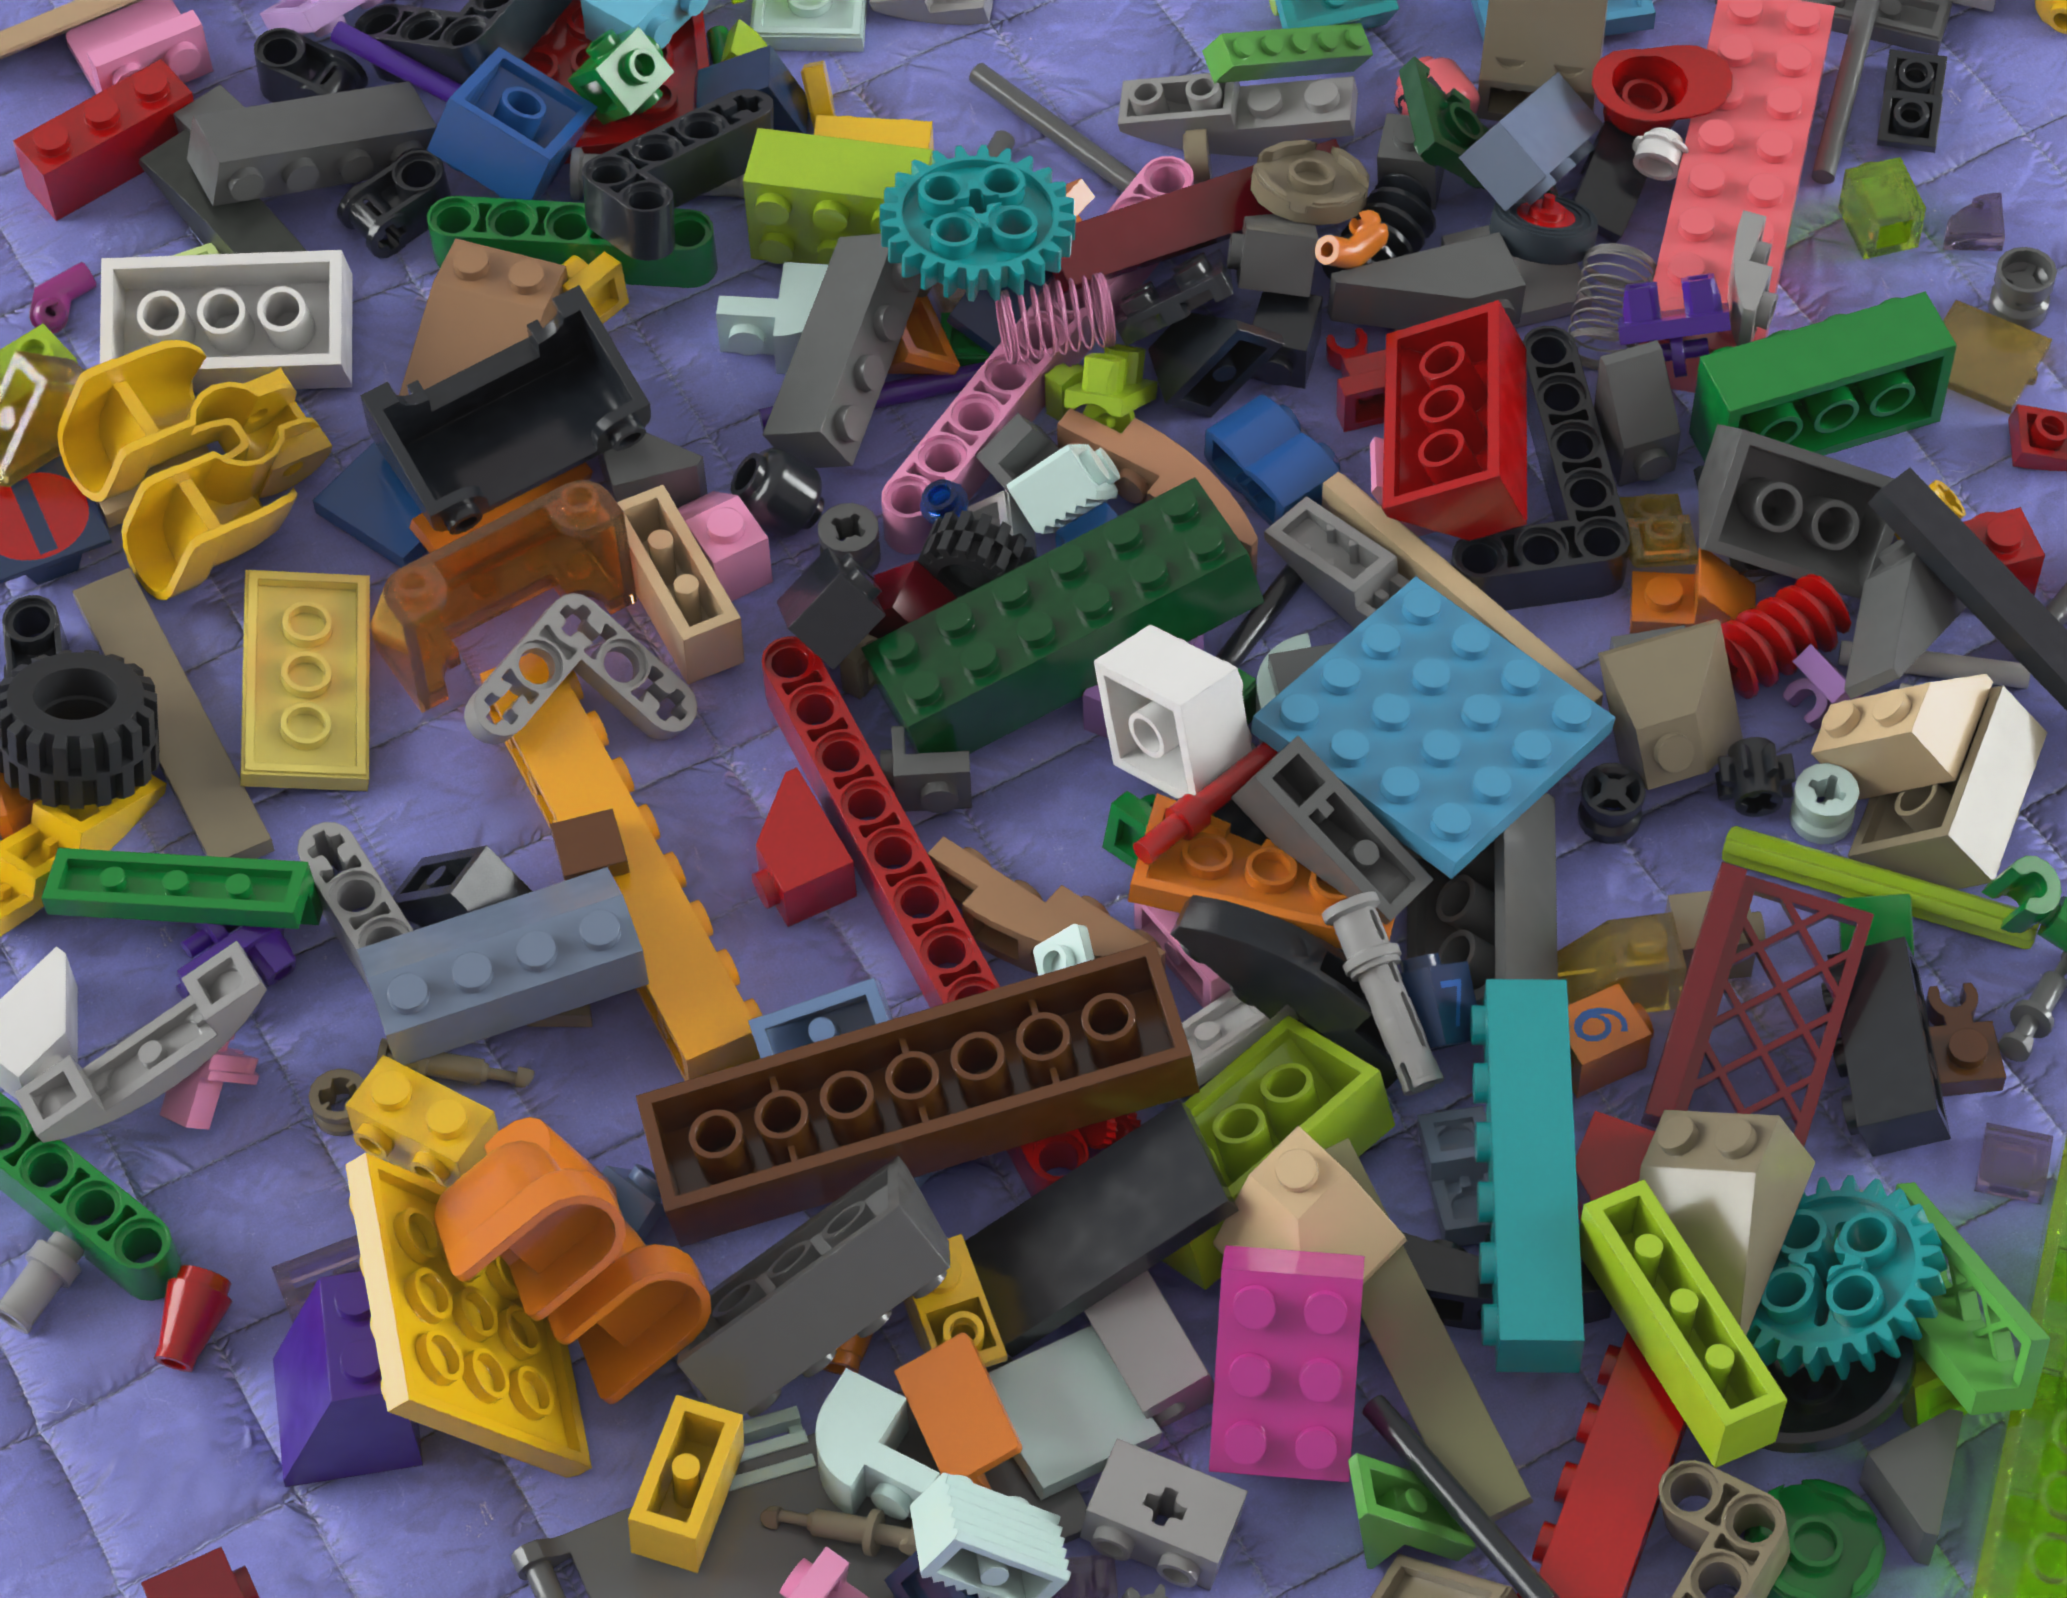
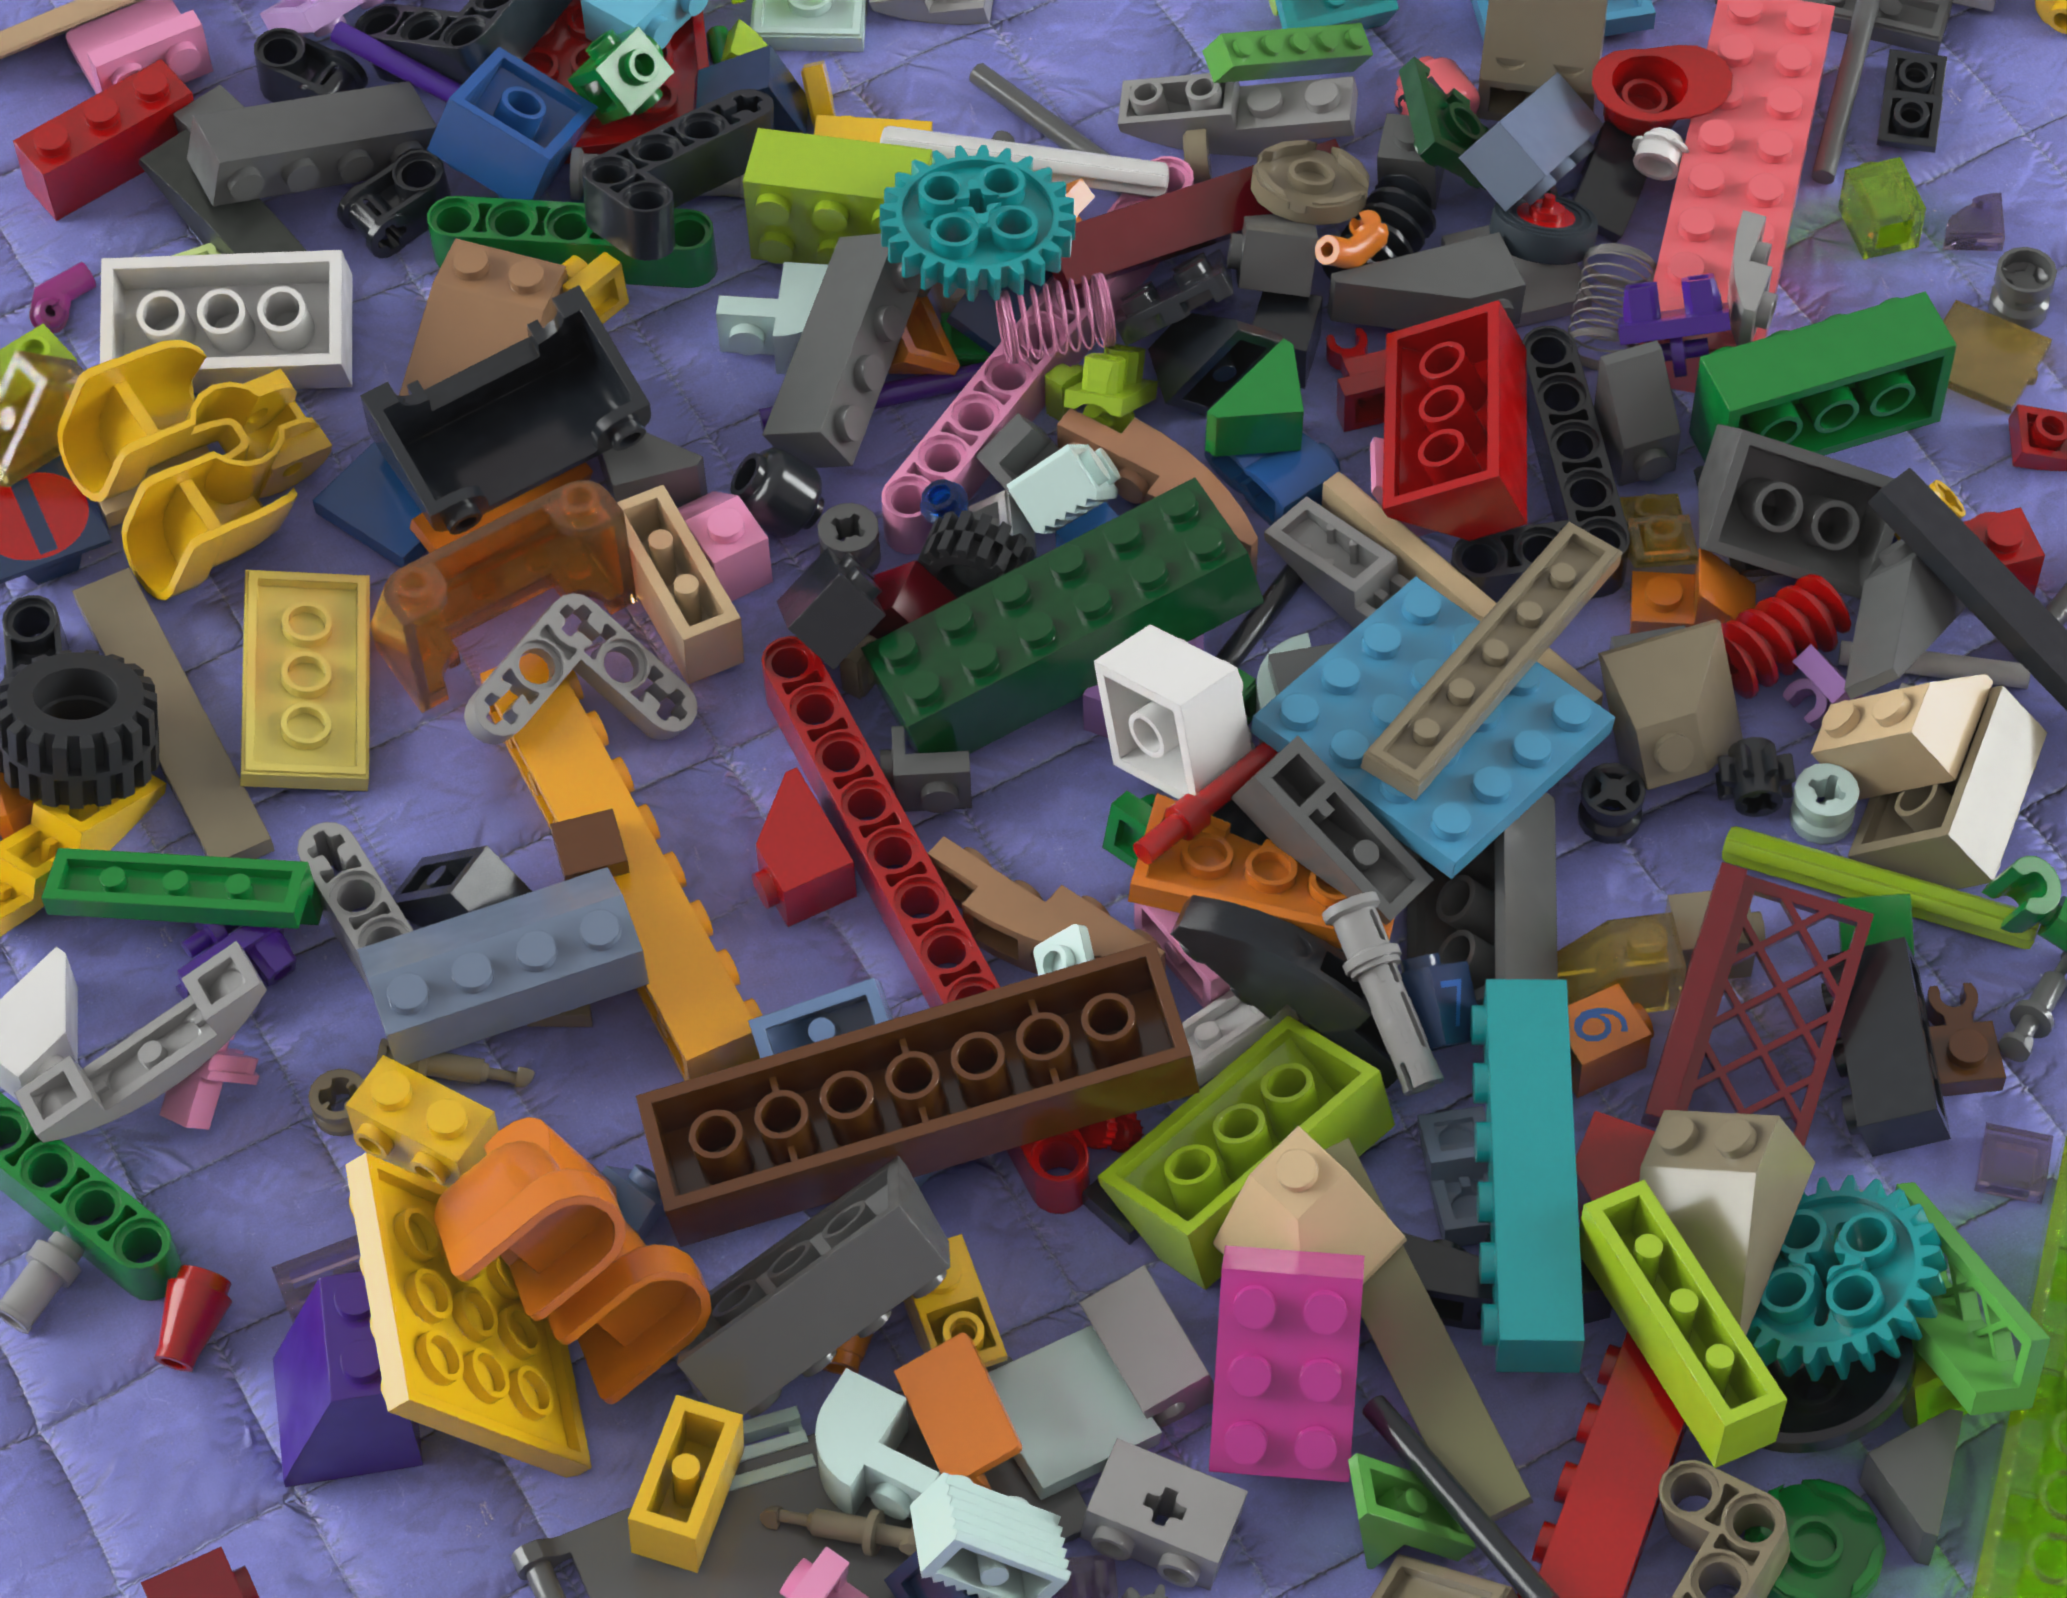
(1095, 169): none -> white axle
(1099, 1227): black tile -> none
(1260, 410): none -> green slope
(1491, 661): none -> dark tan tile

